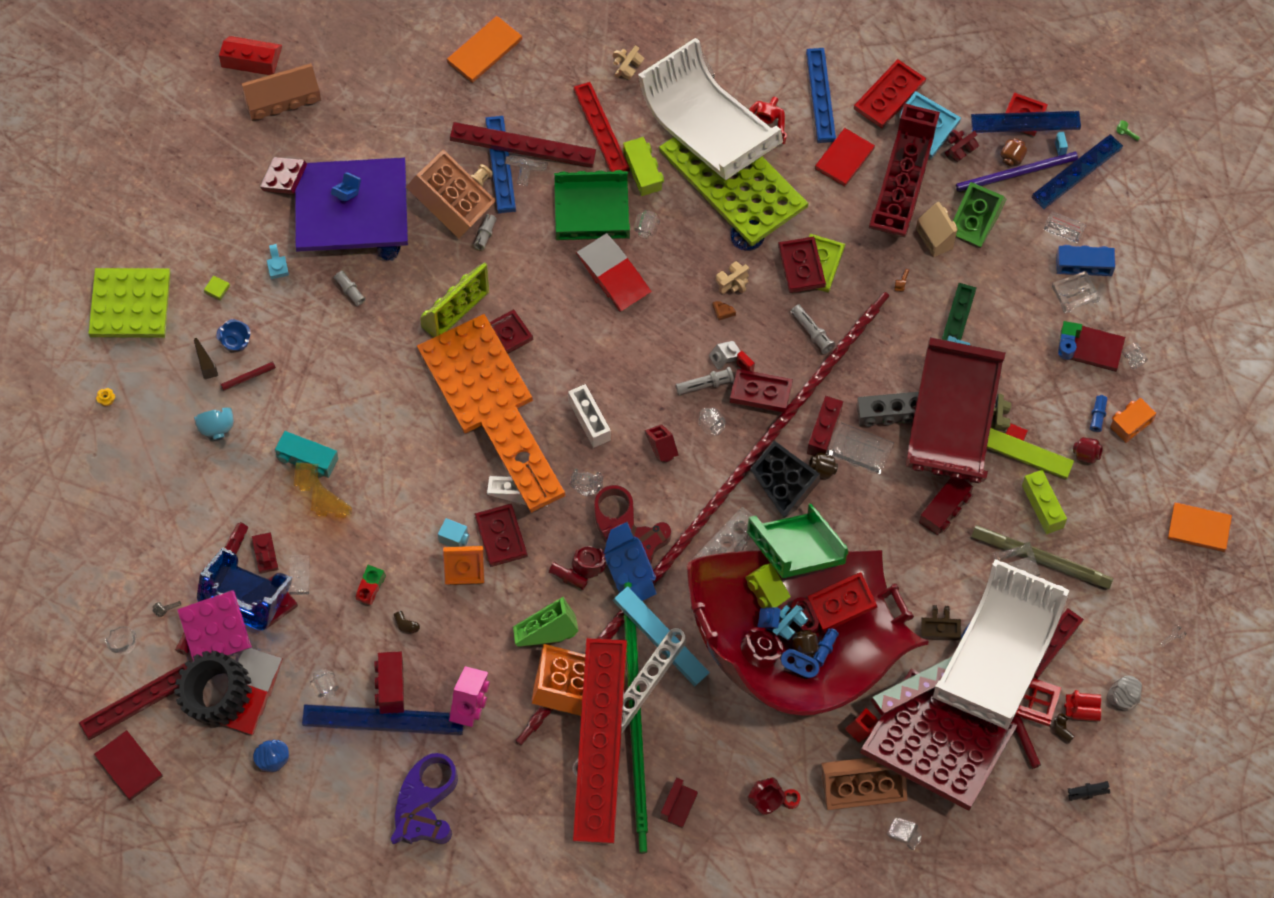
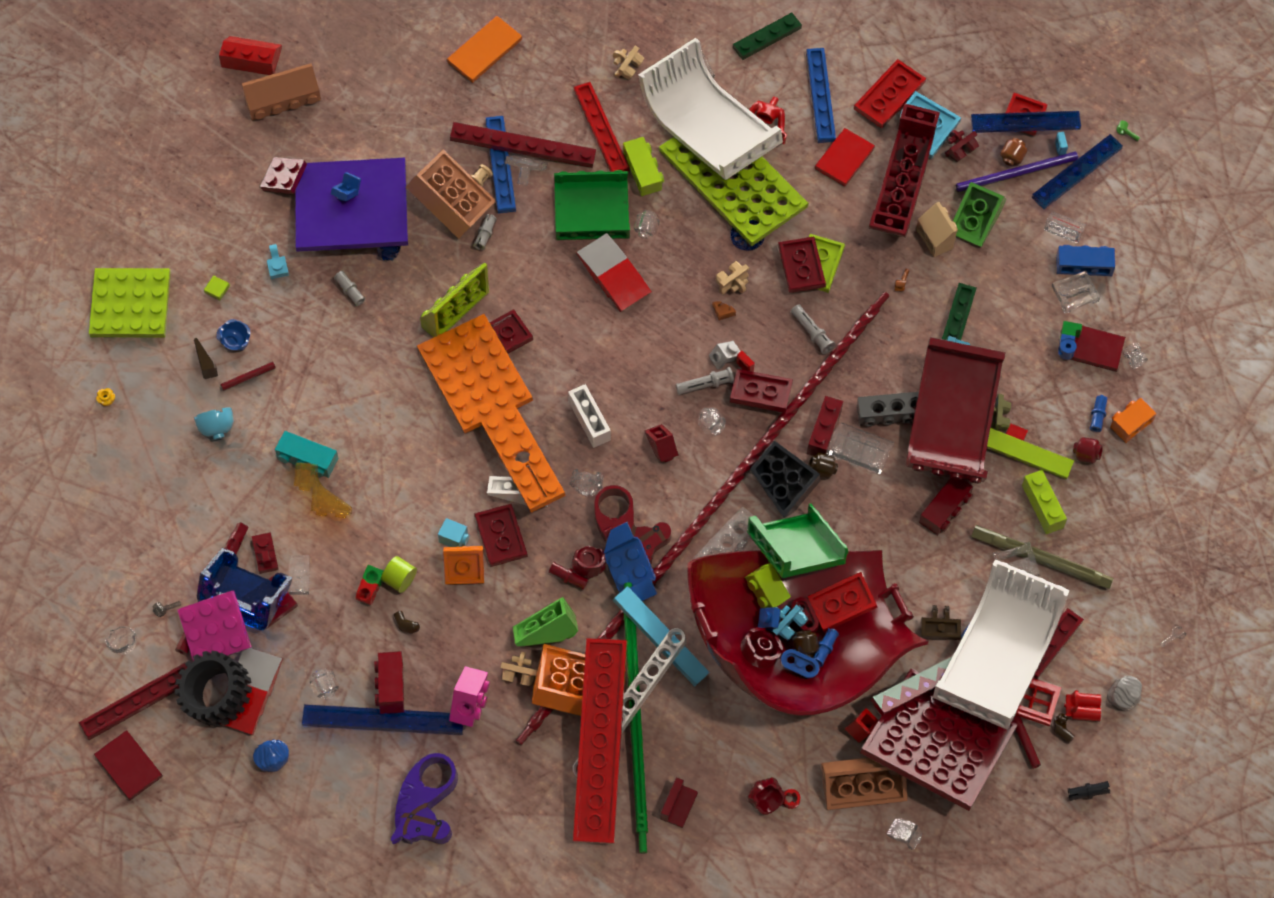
(399, 574): none -> lime piece
(527, 674): none -> tan hips
(767, 36): none -> dark green plate
(1199, 527): orange tile -> none

